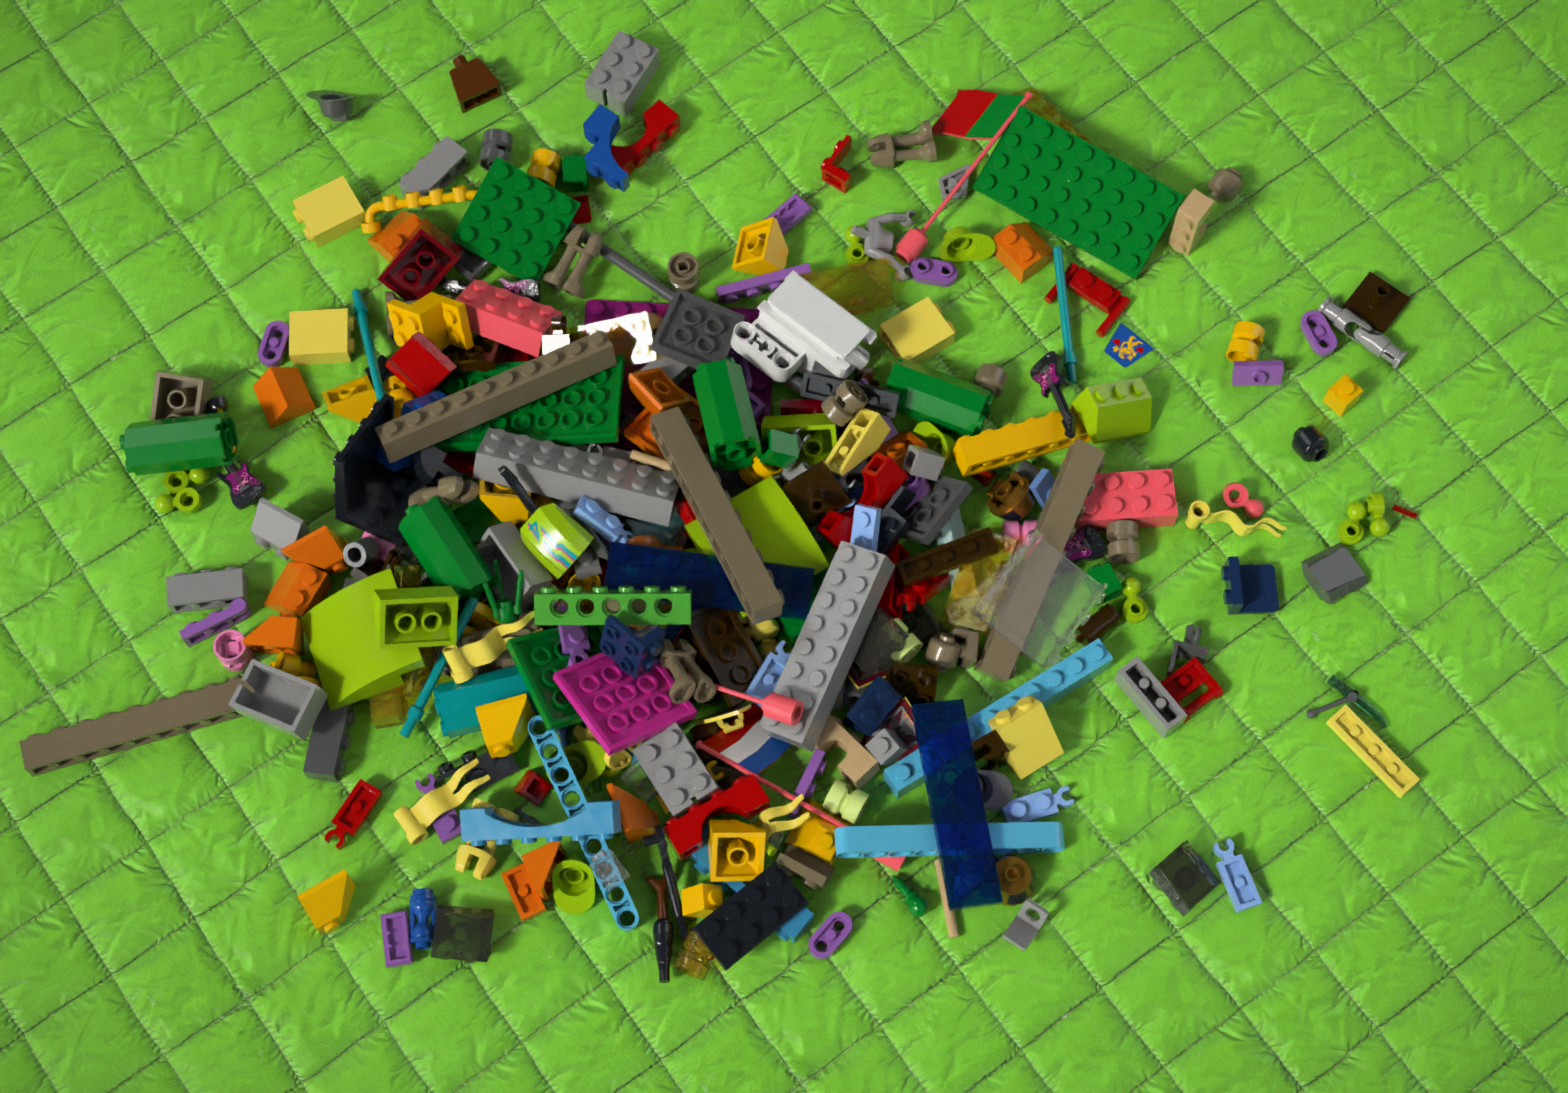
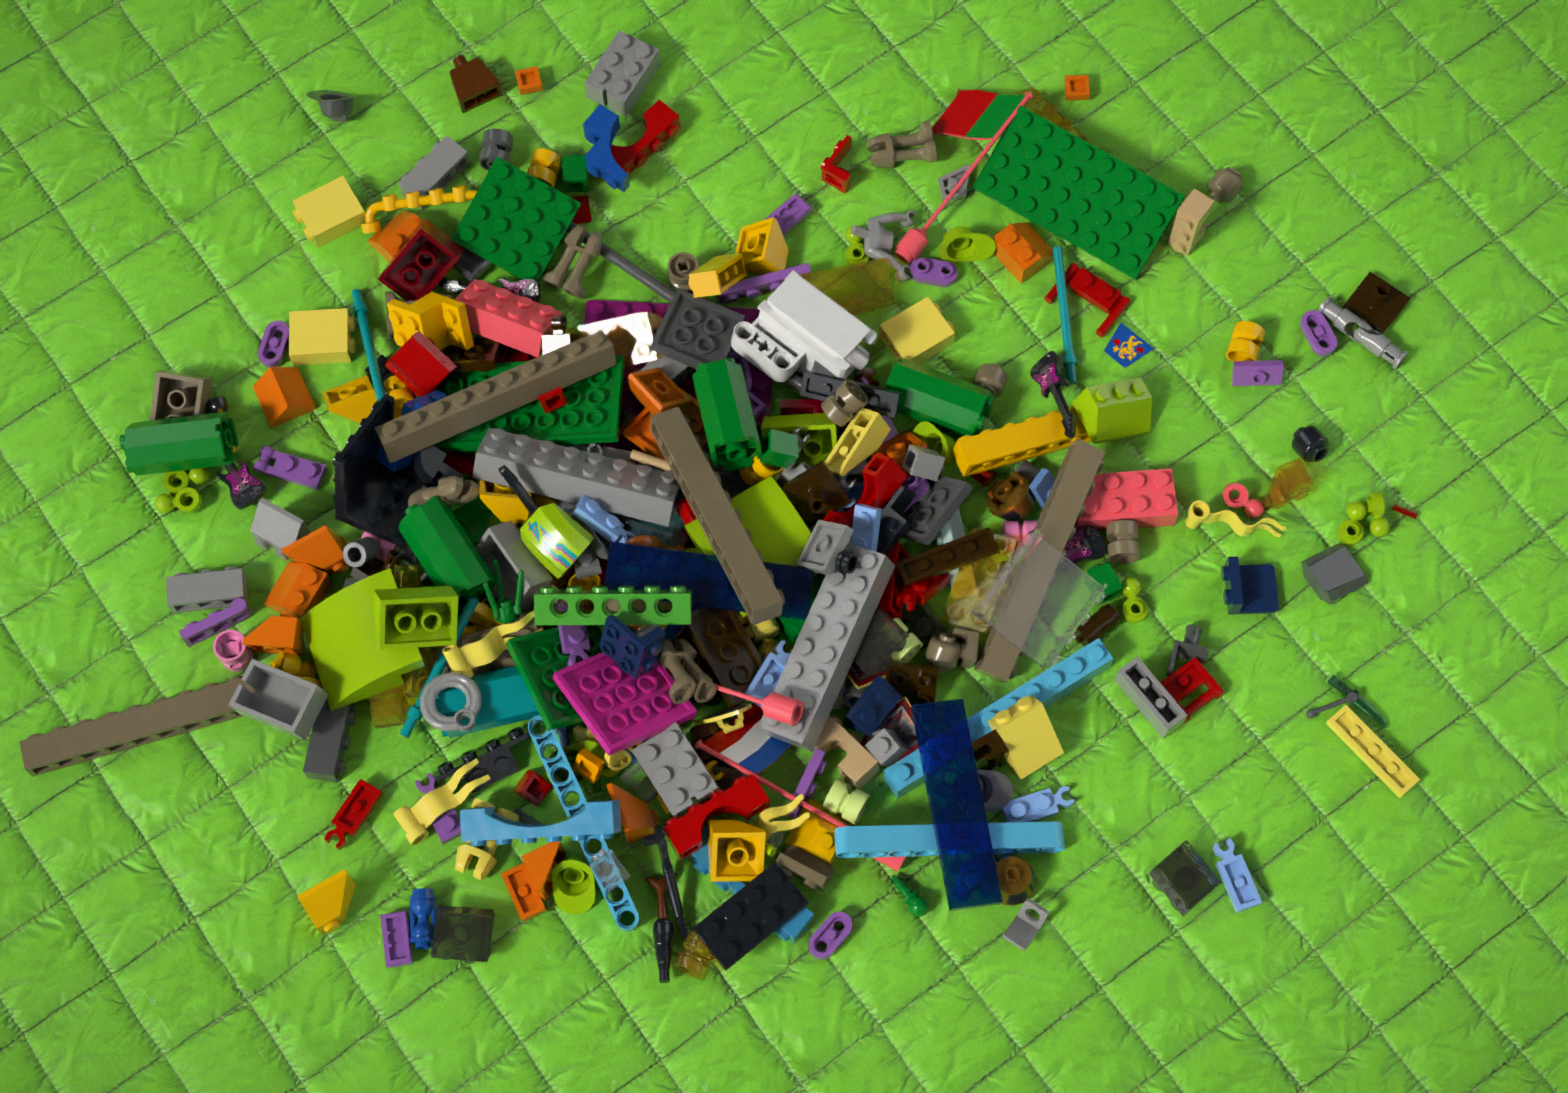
(290, 468): none -> medium lavender plate
(451, 723): none -> light grey piece
(505, 724): yellow slope -> none
(528, 80): none -> orange plate
(552, 400): none -> red slope
(588, 765): none -> light orange plate
(701, 900): yellow brick -> none
(717, 275): none -> yellow brick
(823, 546): none -> light grey plate
(846, 561): none -> black plate
(949, 915): tan bar -> none
(1076, 87): none -> orange plate
(1288, 483): none -> clear yellow slope
(1343, 395): yellow brick -> none

